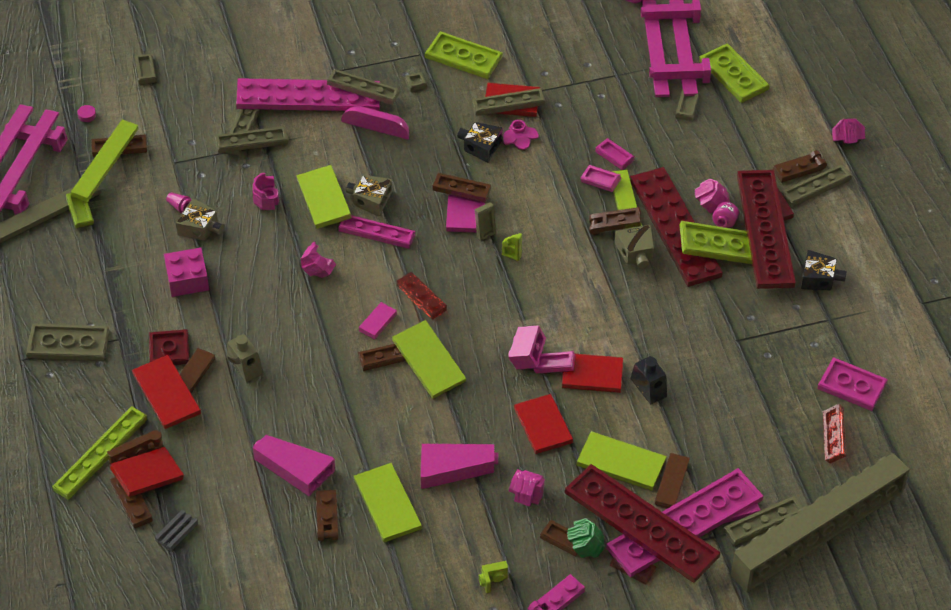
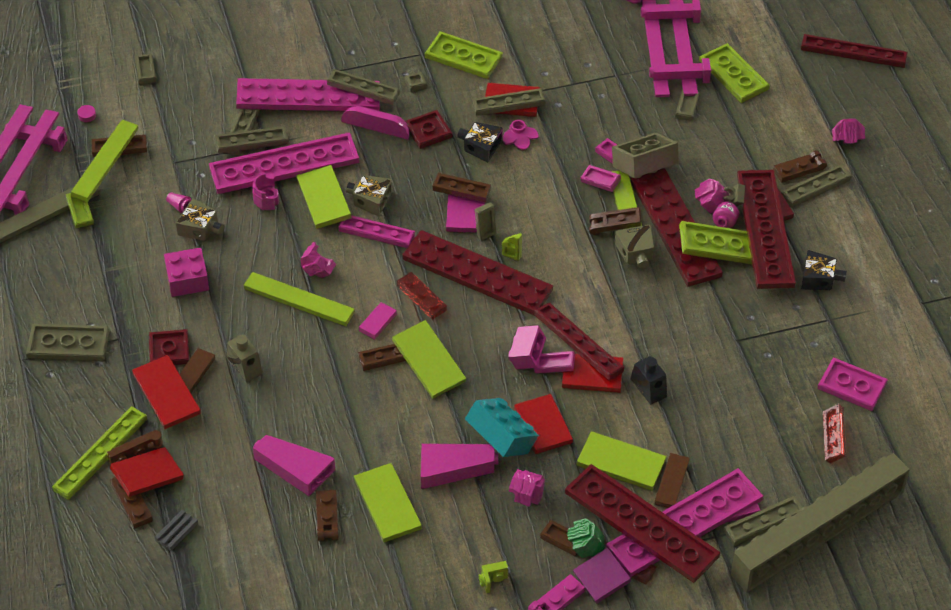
(283, 162): none -> dark pink plate
(299, 299): none -> lime tile
(428, 129): none -> dark red tile
(477, 272): none -> dark red plate
(501, 427): none -> teal brick
(579, 341): none -> dark red tile
(602, 575): none -> magenta tile
(645, 155): none -> olive brick
(736, 194): none -> olive tile
(854, 50): none -> dark red tile

